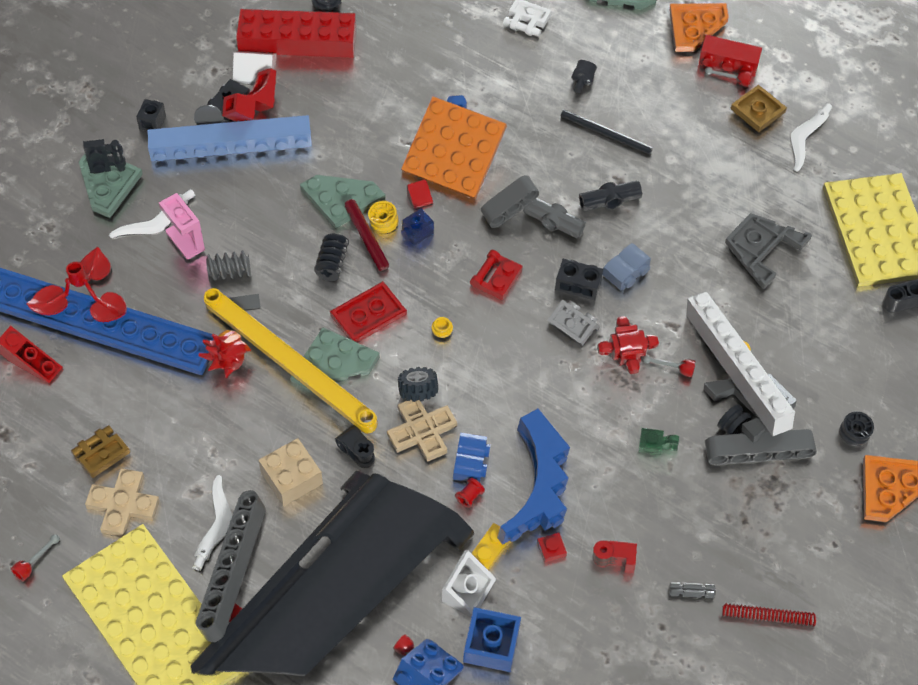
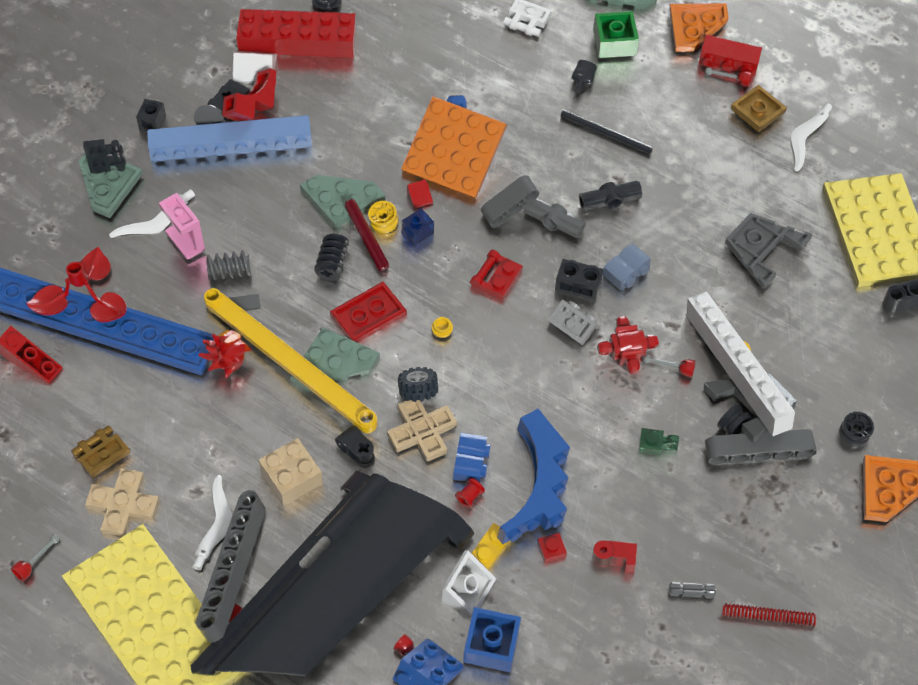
(615, 34): none -> green brick

